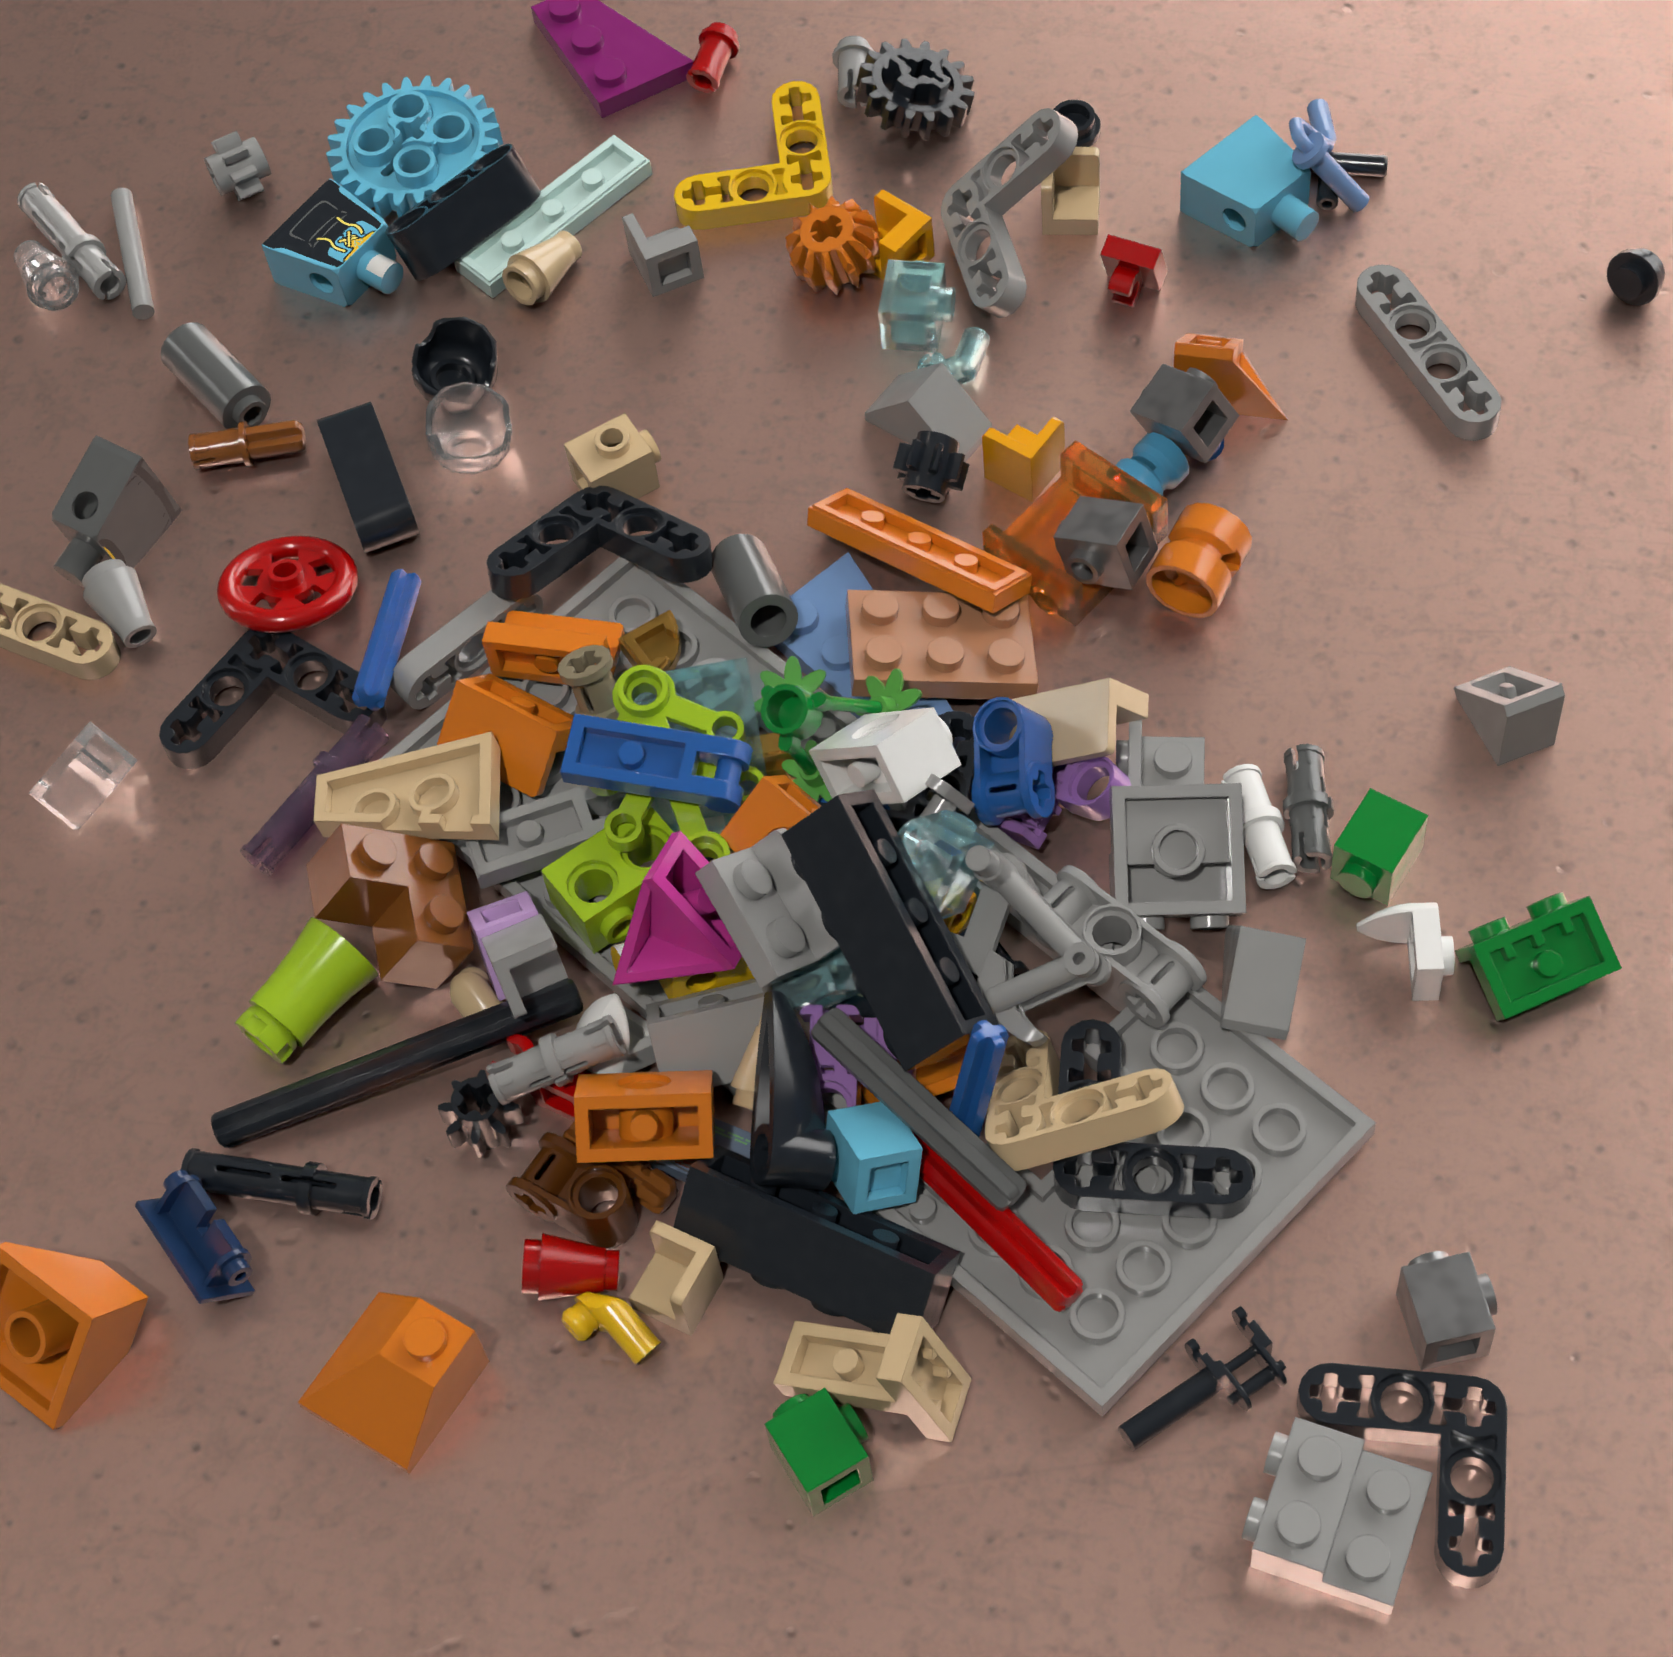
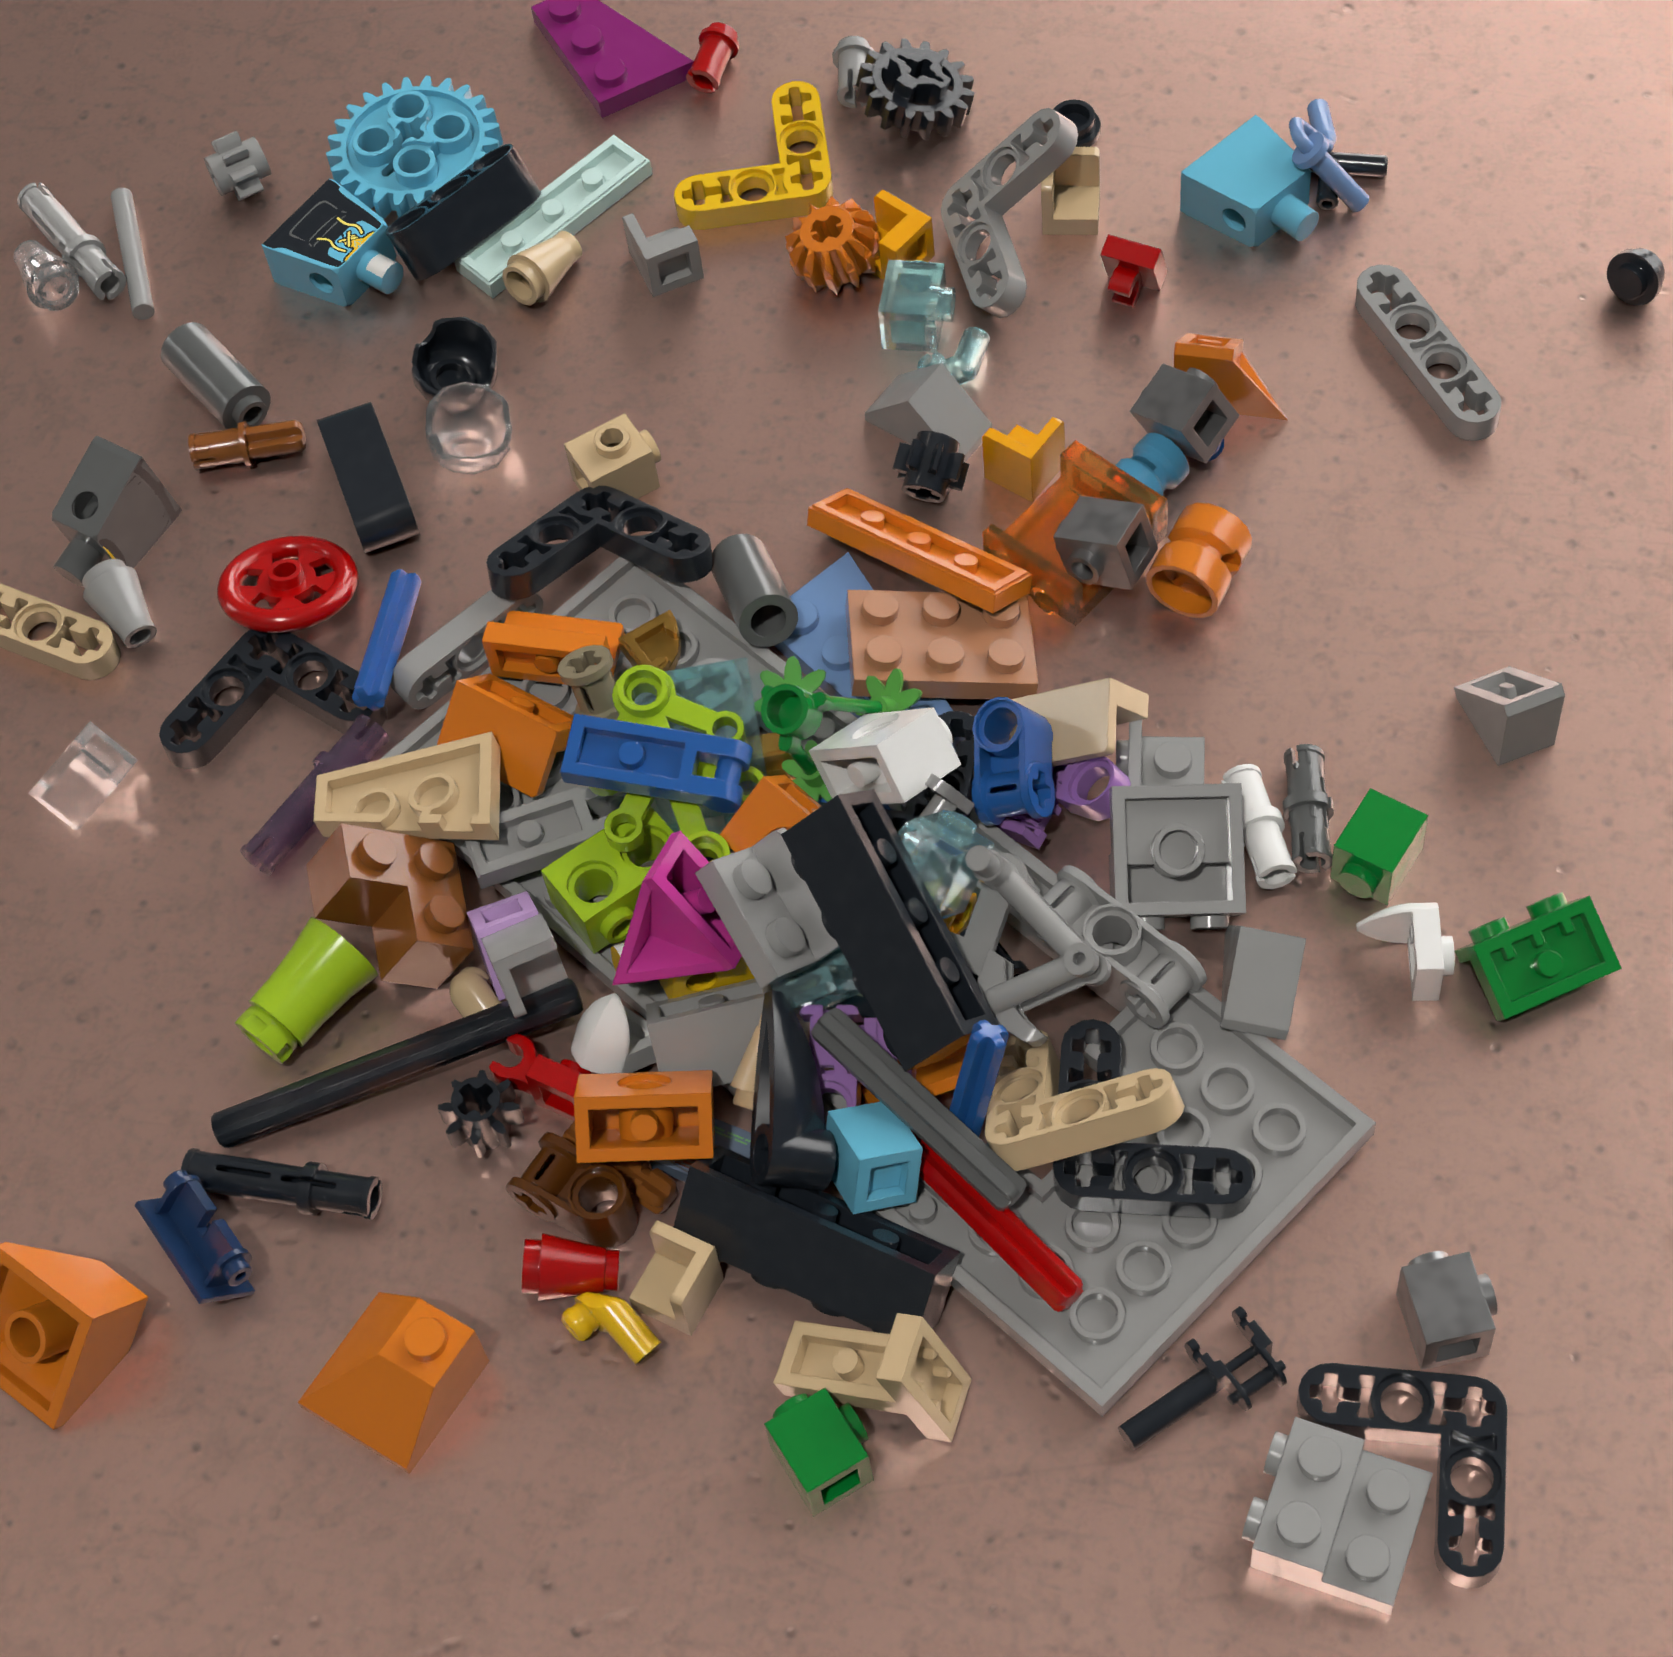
(556, 1060): light grey pin -> none

